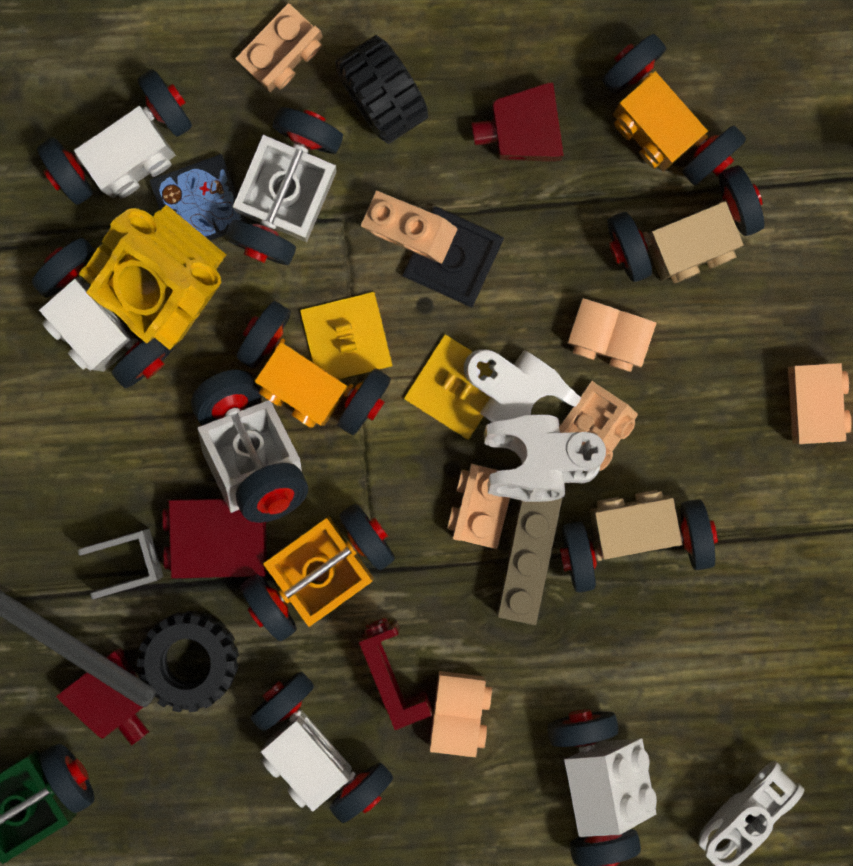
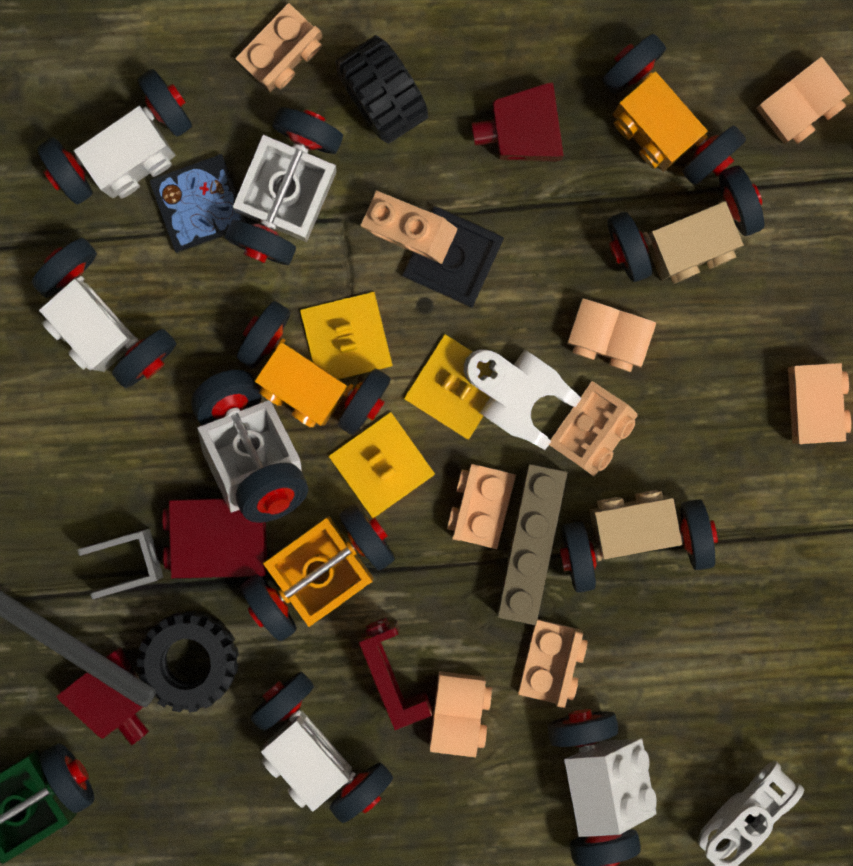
(154, 273): yellow piece -> none
(382, 465): none -> yellow piece
(545, 455): white piece -> none
(552, 663): none -> light nougat bracket
(803, 101): none -> light nougat brick

